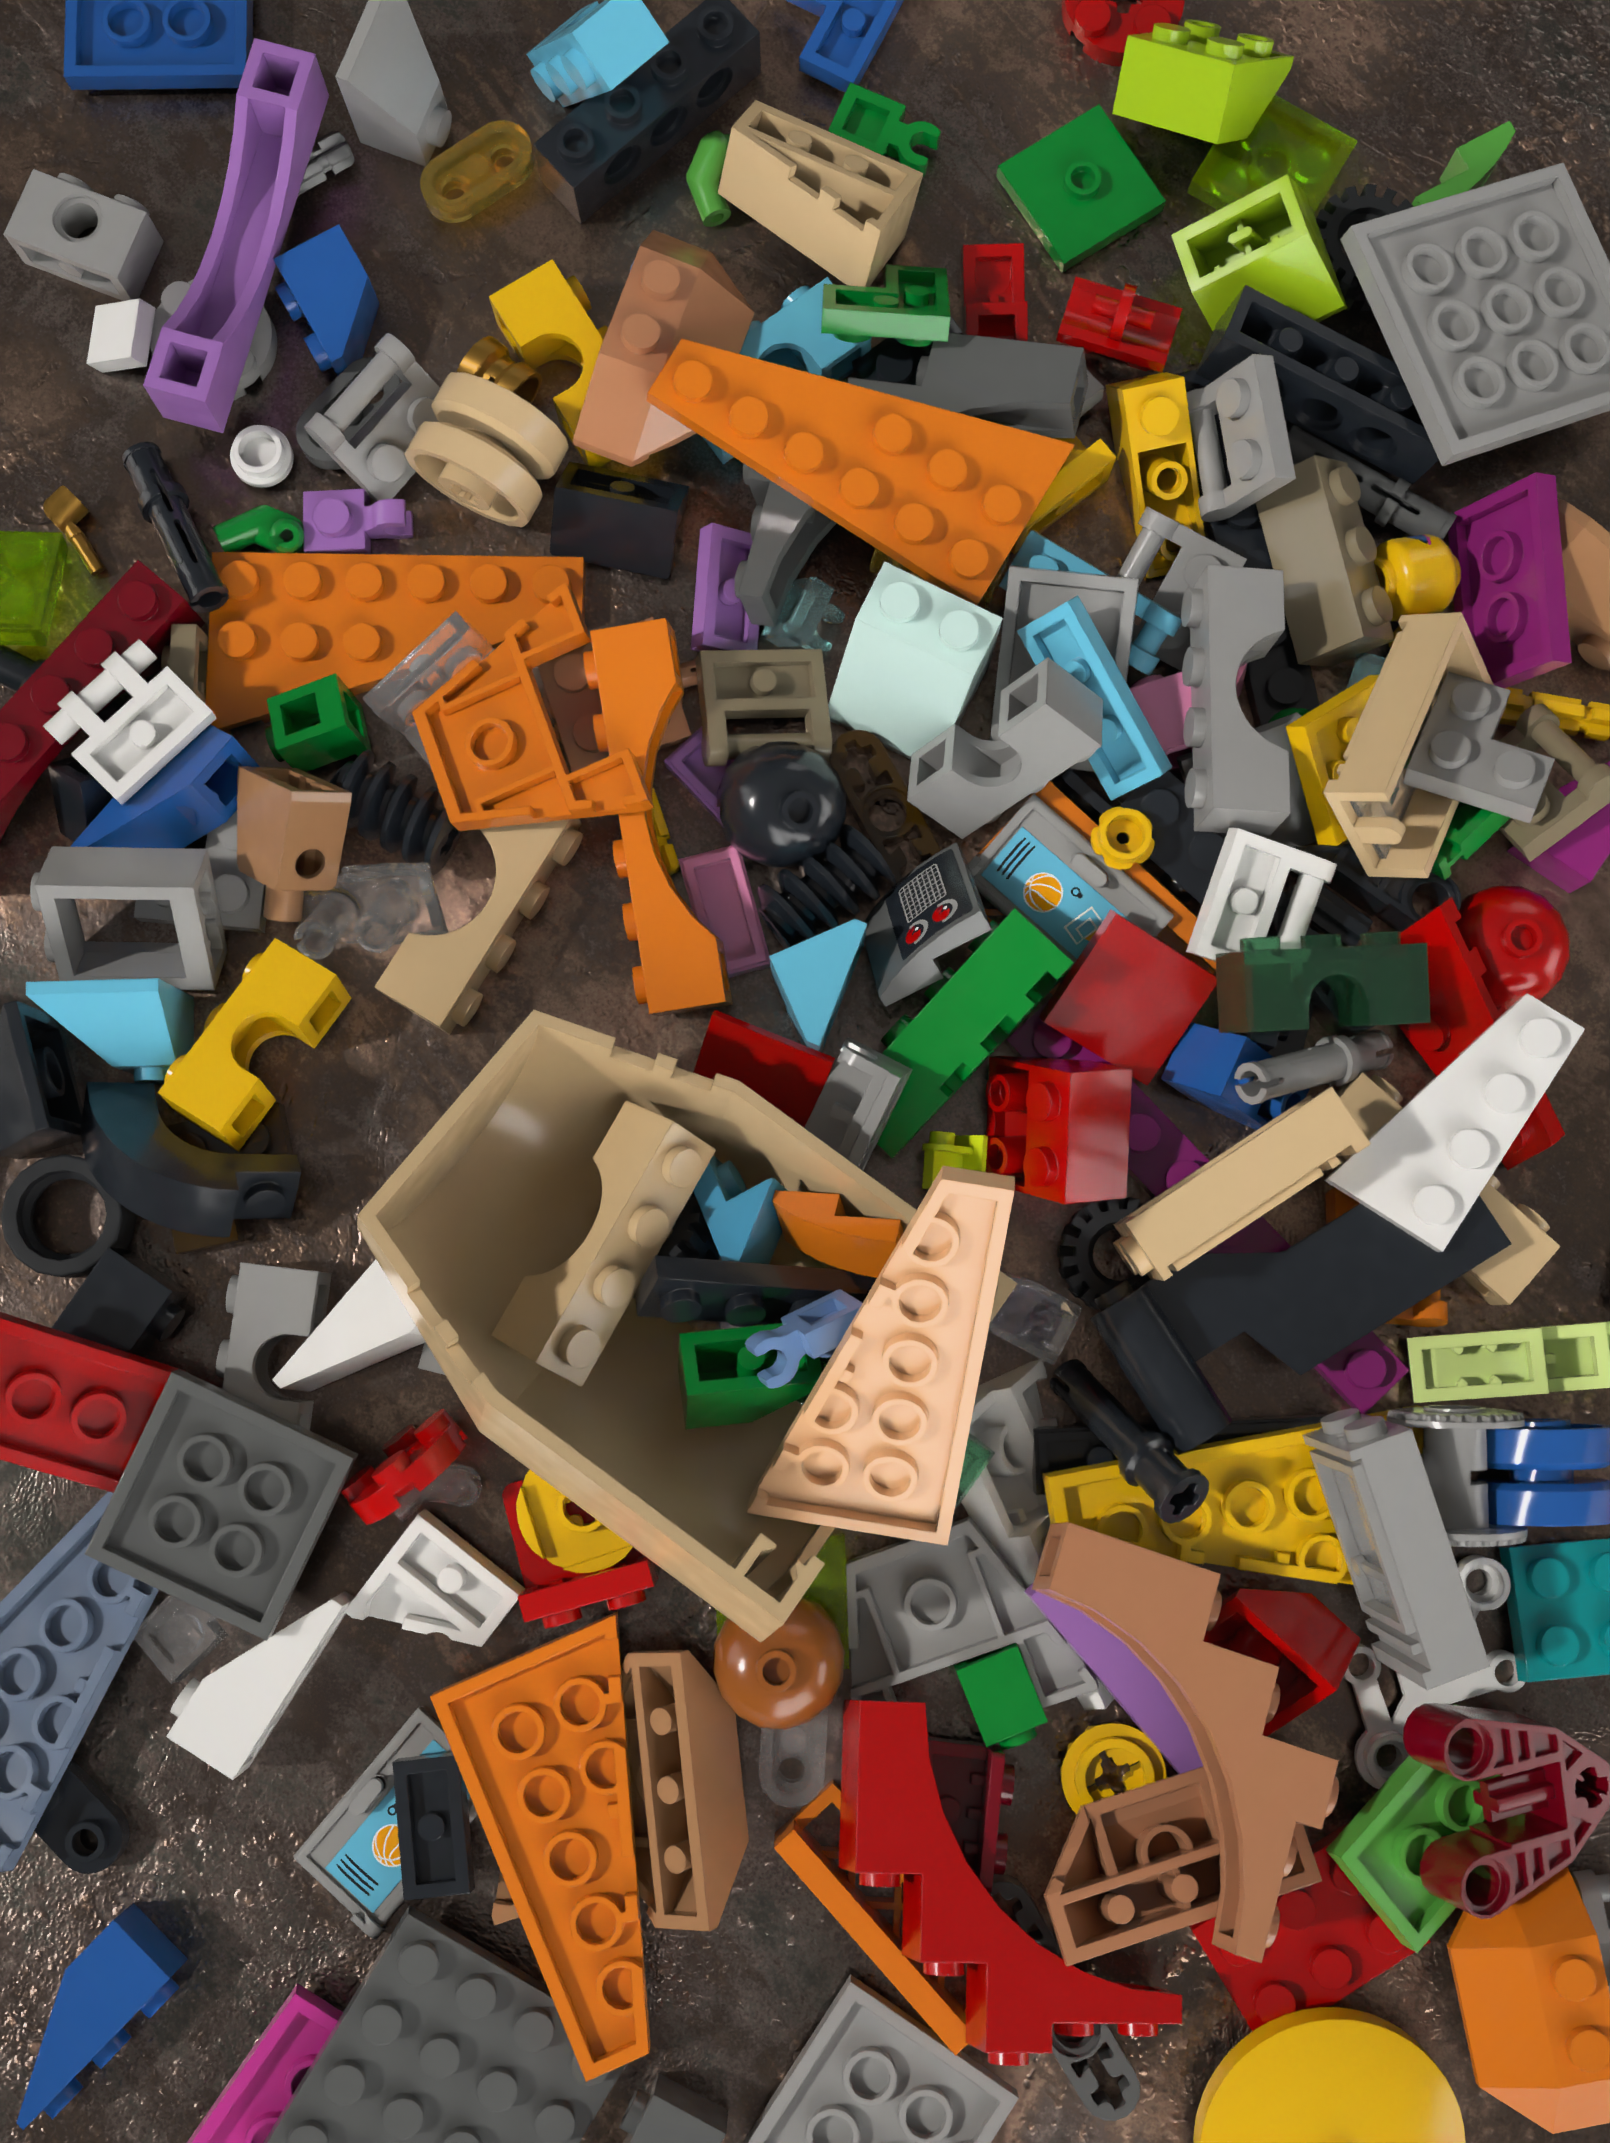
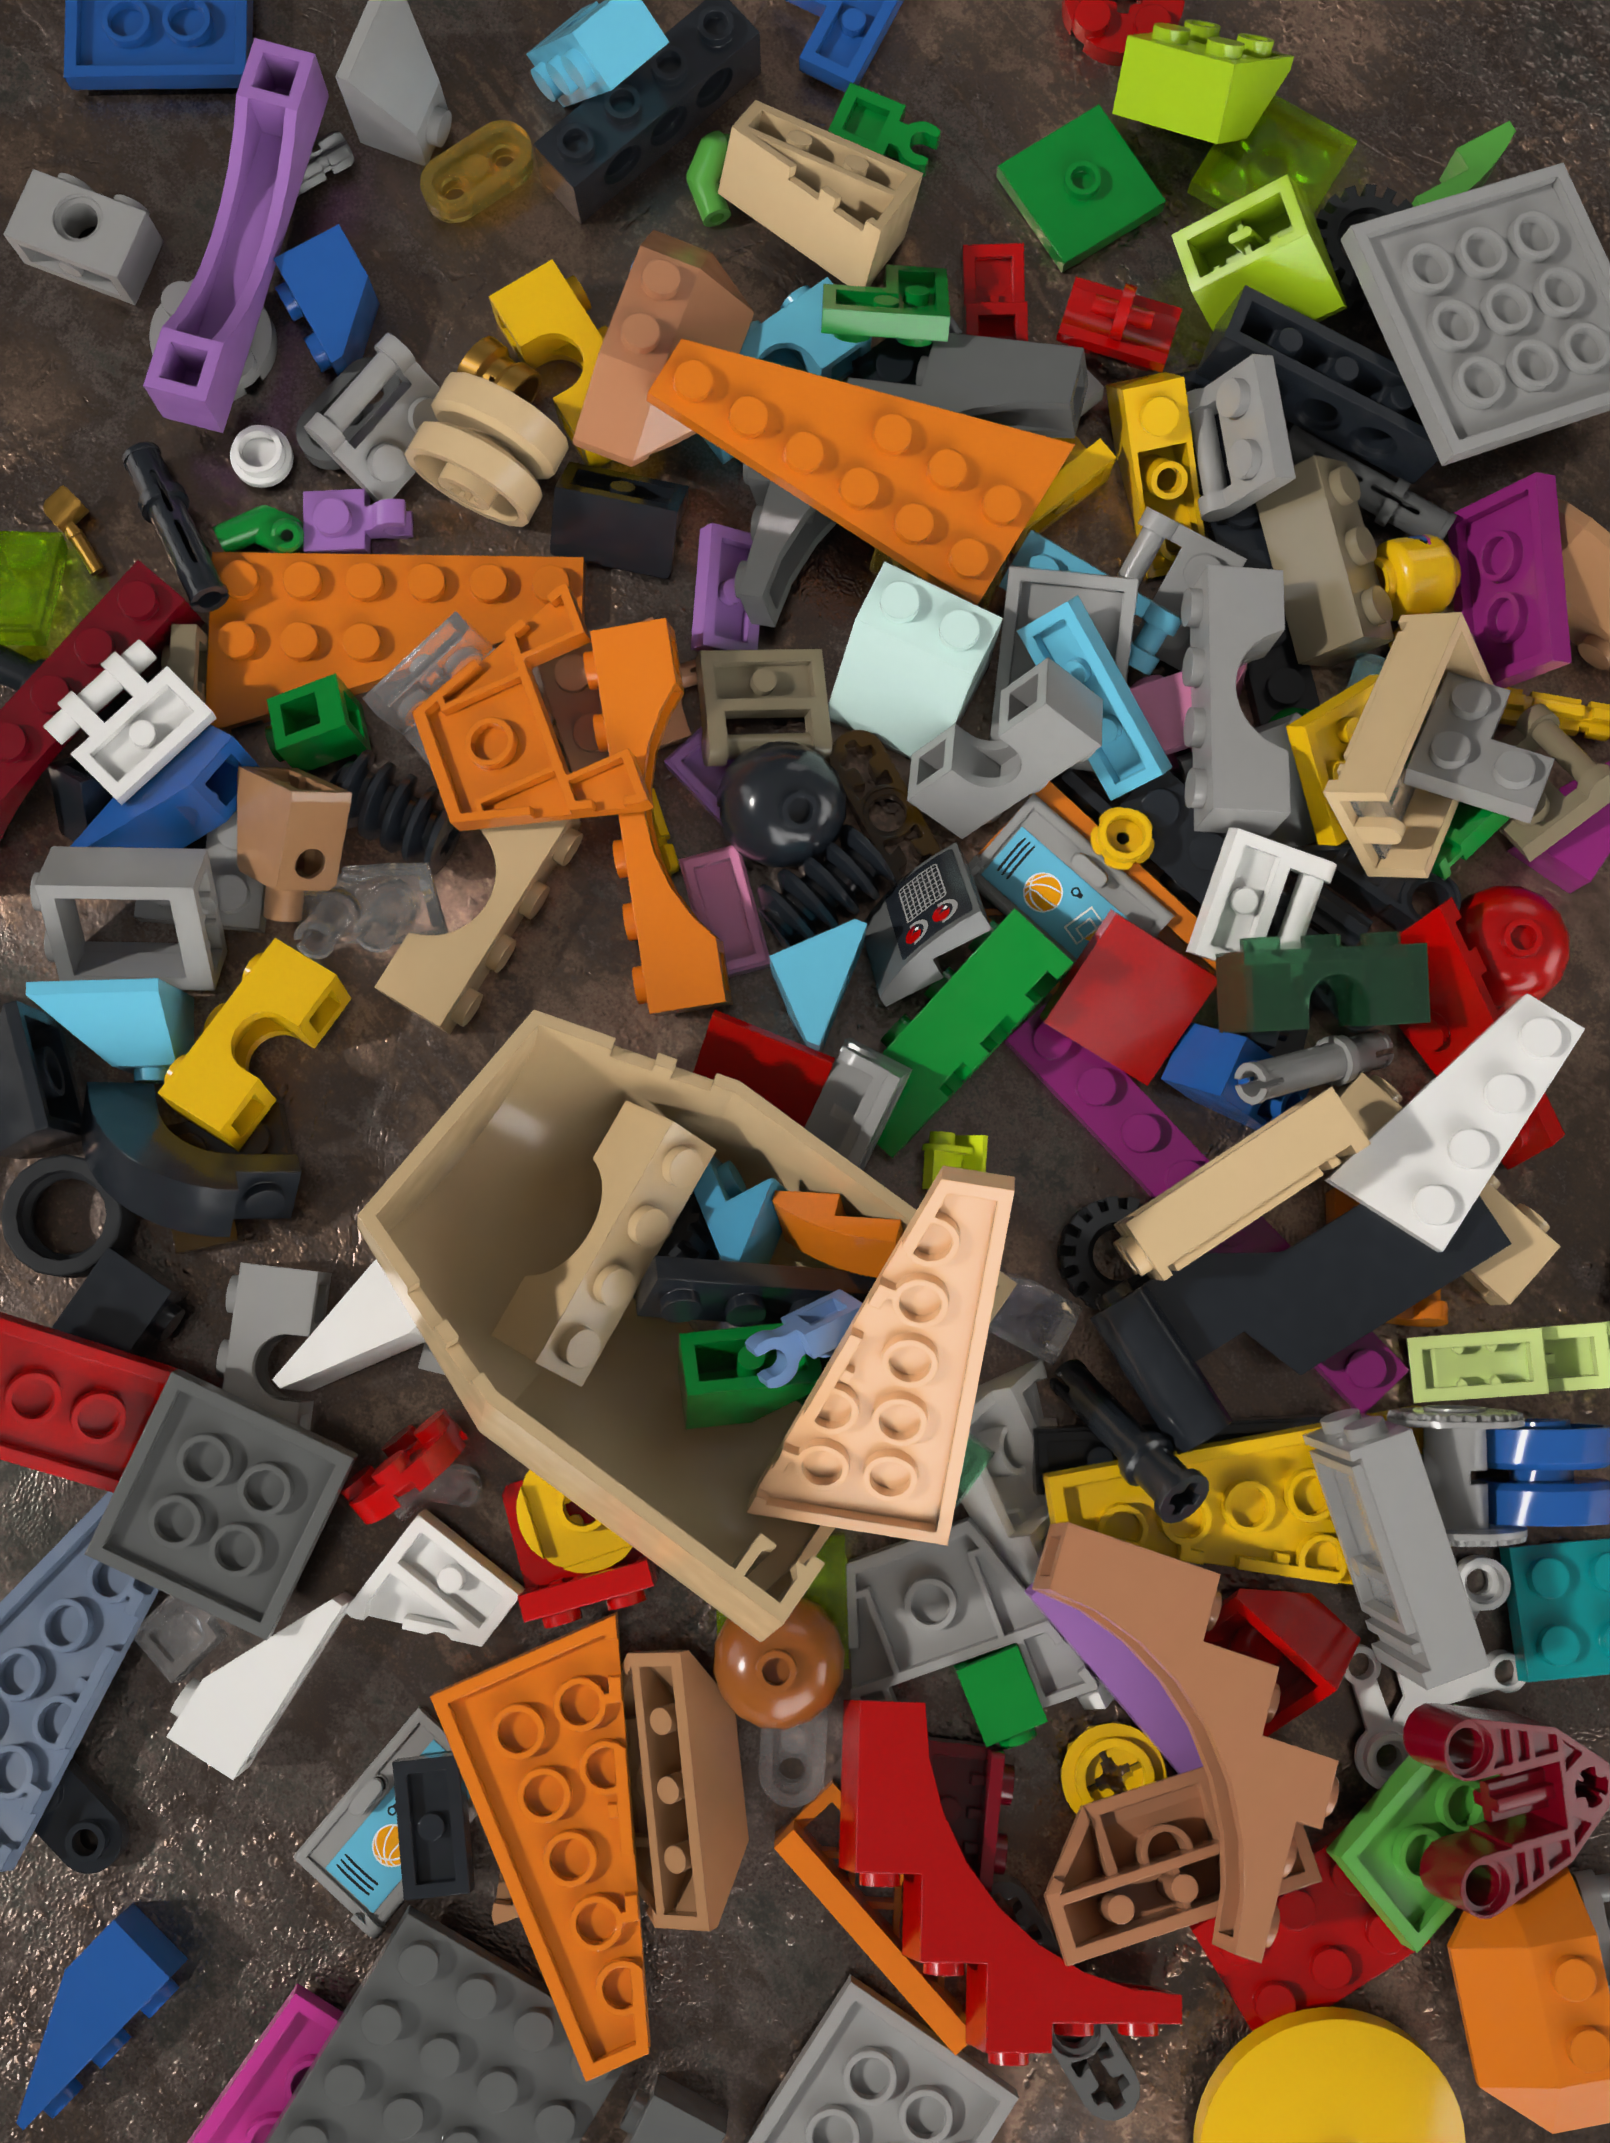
(121, 335): white tile -> none
(801, 615): clear light blue tile -> none
(1059, 1127): red slope -> none

